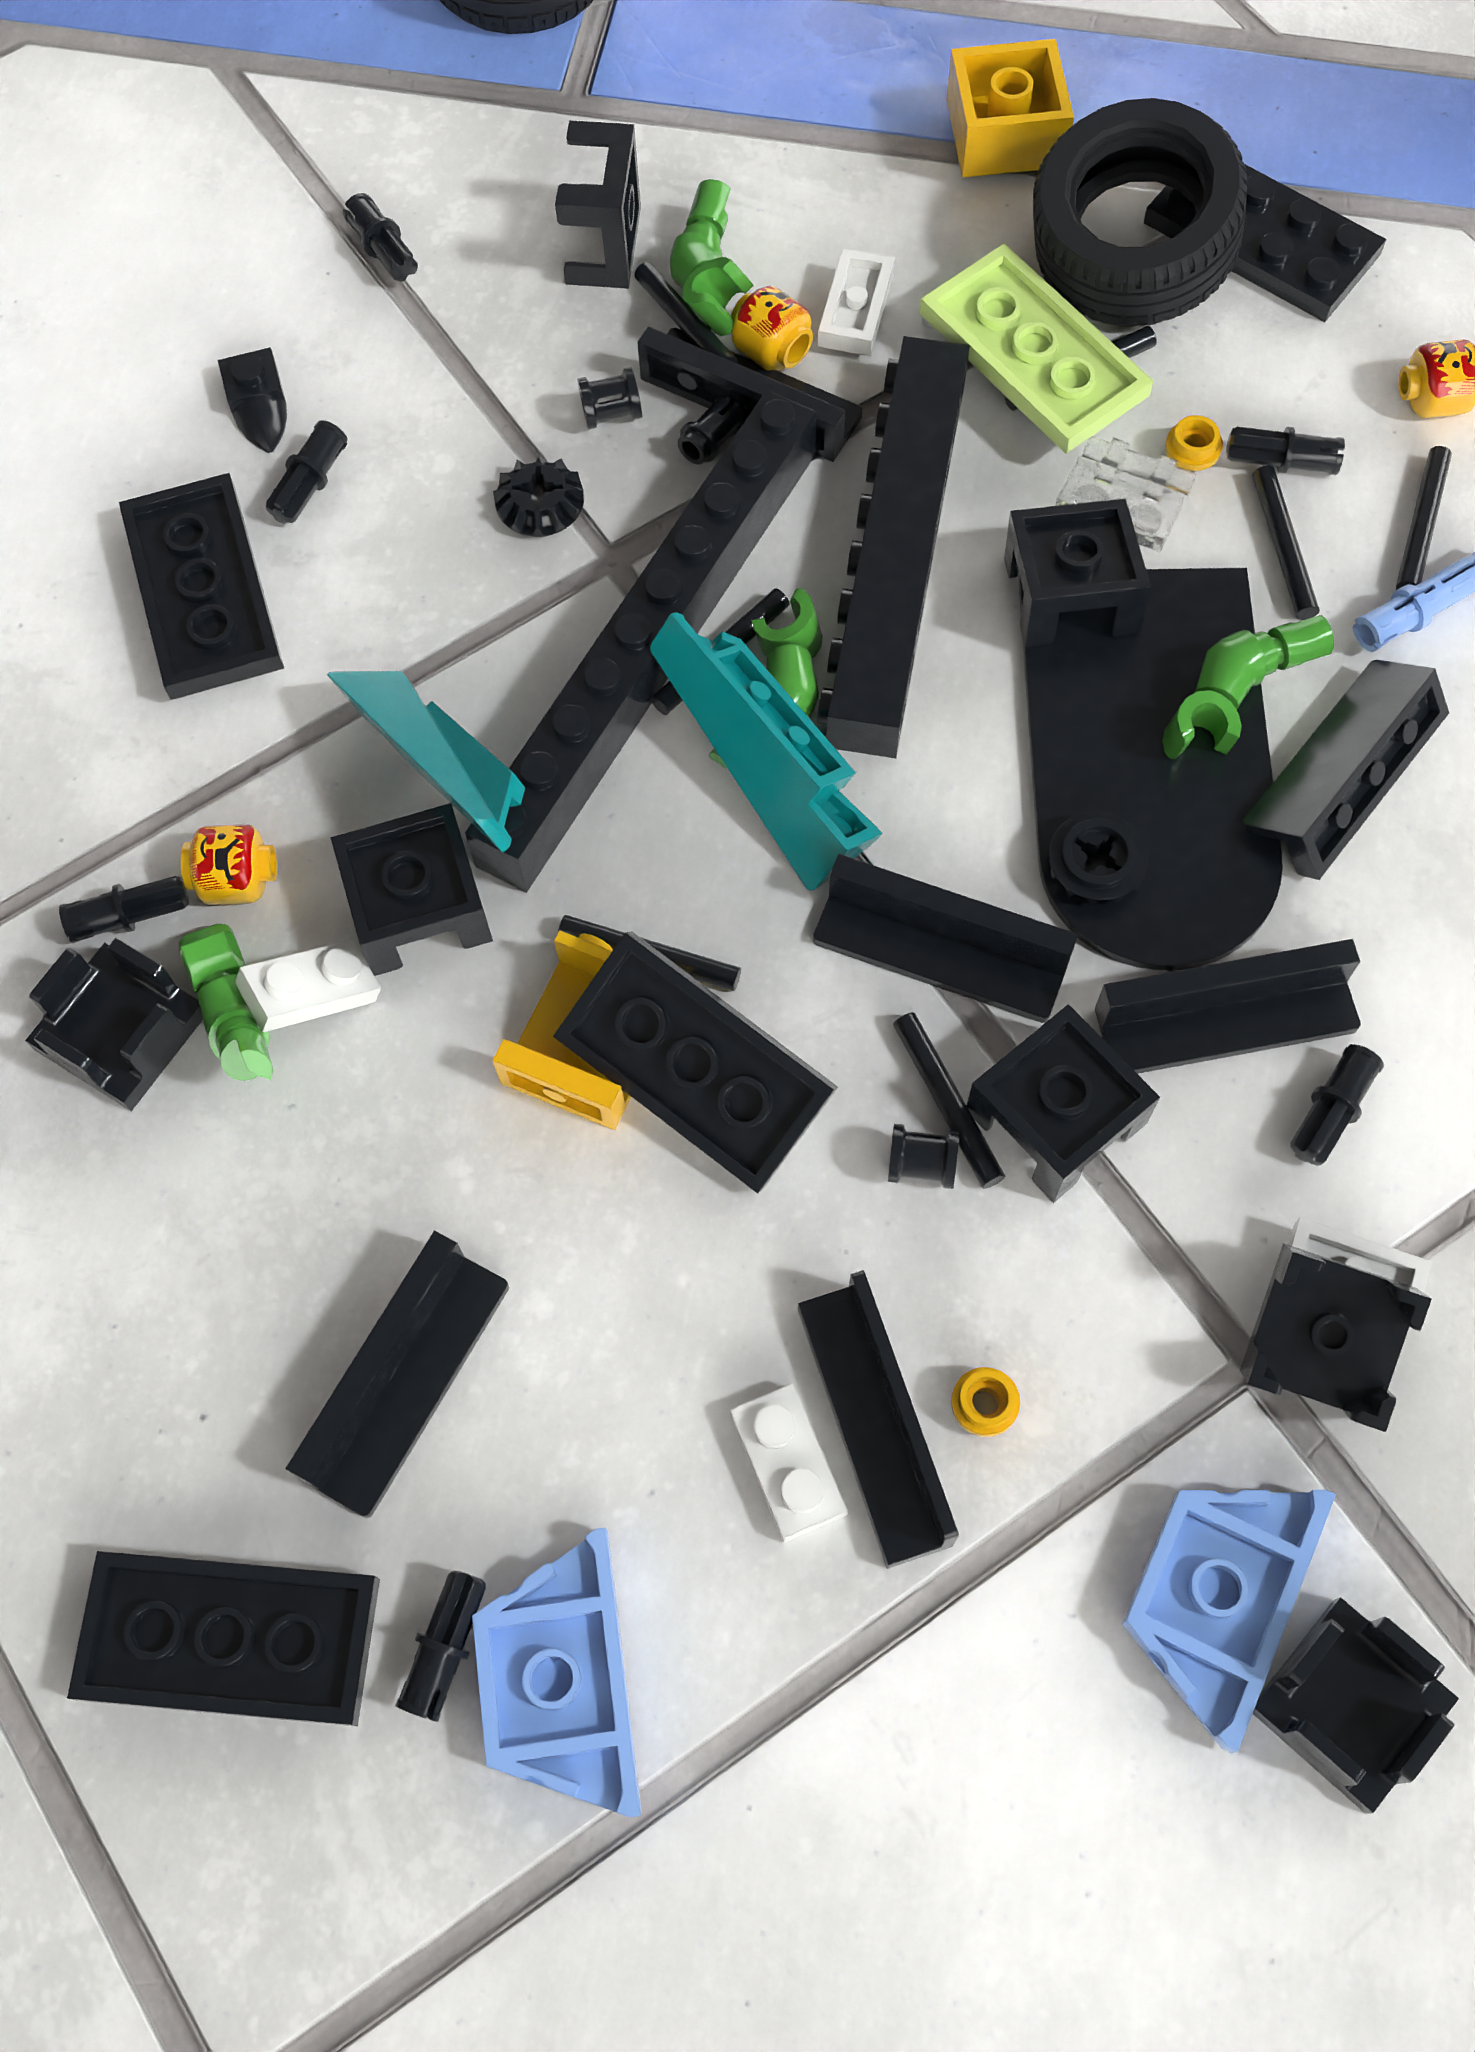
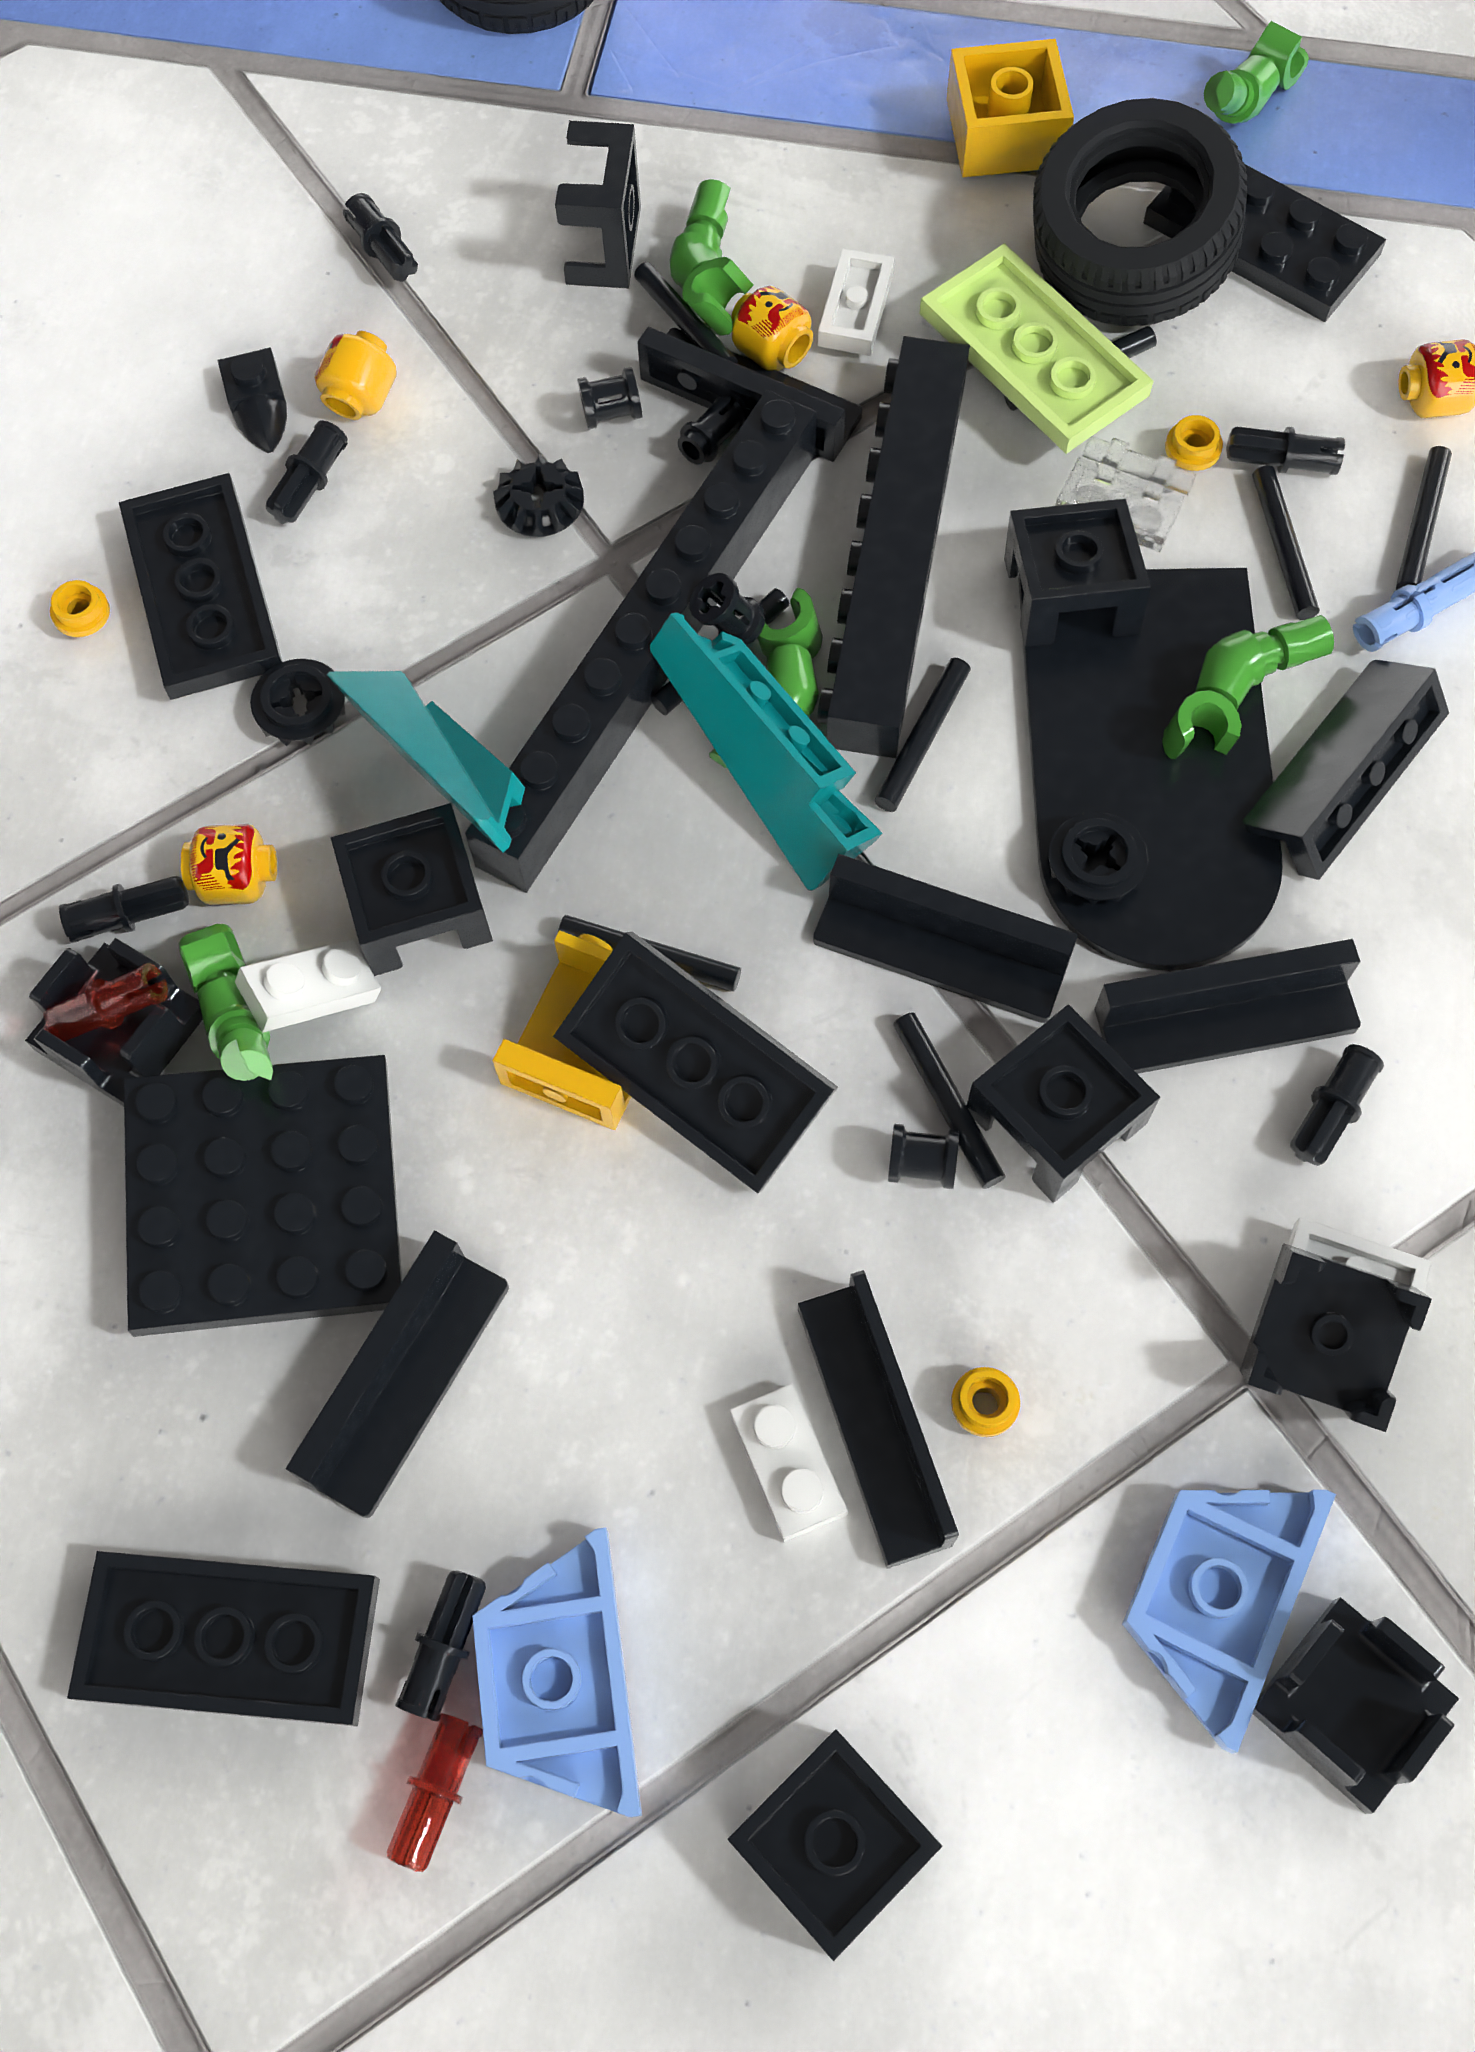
(73, 598): none -> yellow plate
(105, 1003): none -> clear red axle
(259, 1196): none -> black plate
(274, 696): none -> black gear
(355, 375): none -> yellow head
(433, 1793): none -> clear red axle
(726, 594): none -> black bush
(834, 1844): none -> black panel
(922, 735): none -> black bar
(1273, 62): none -> bright green piece

